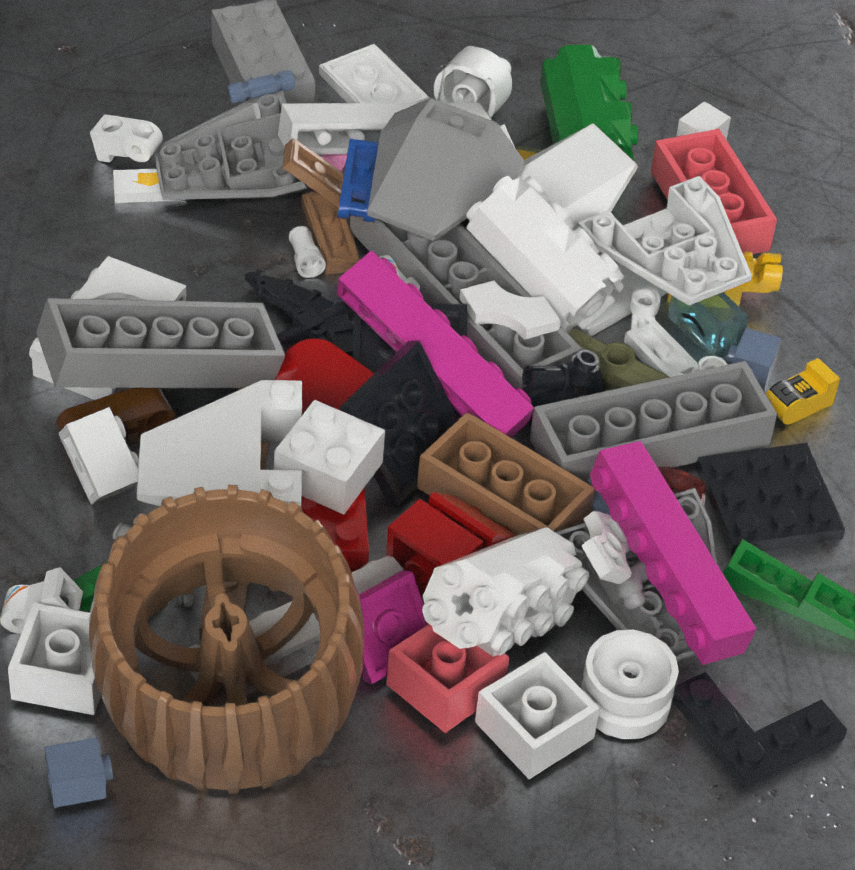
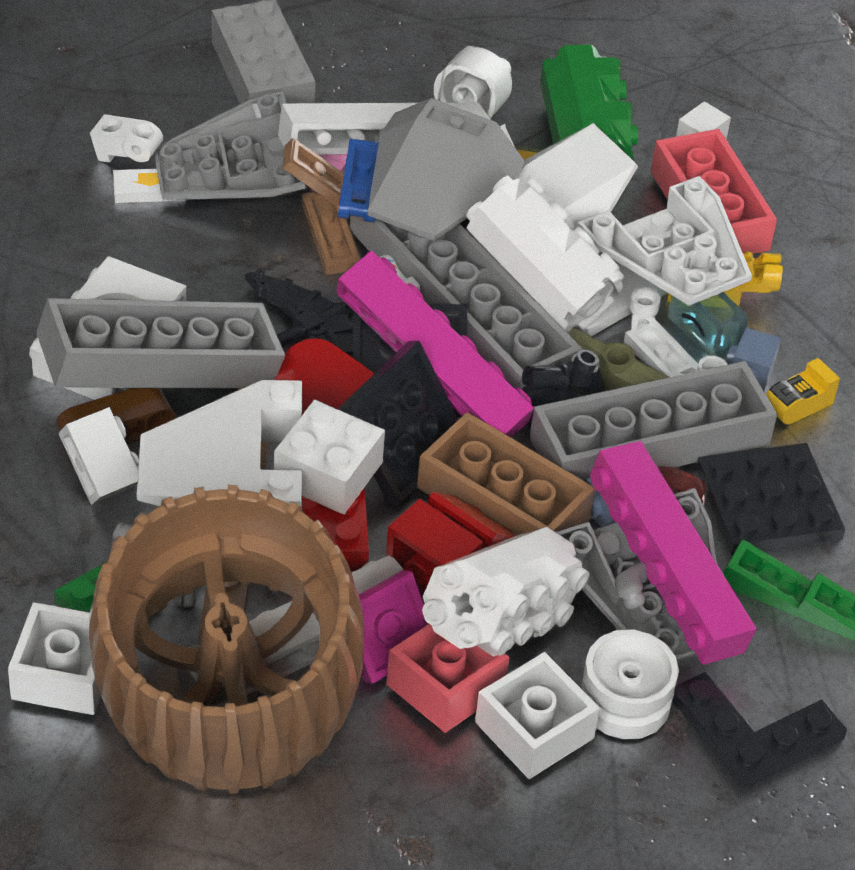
(53, 591): white leg -> none
(77, 772): sand blue brick -> none
(261, 86): sand blue axle -> none
(307, 256): white pin -> none
(370, 78): white tile -> none
(524, 315): white tile -> none
(607, 548): white tile -> none

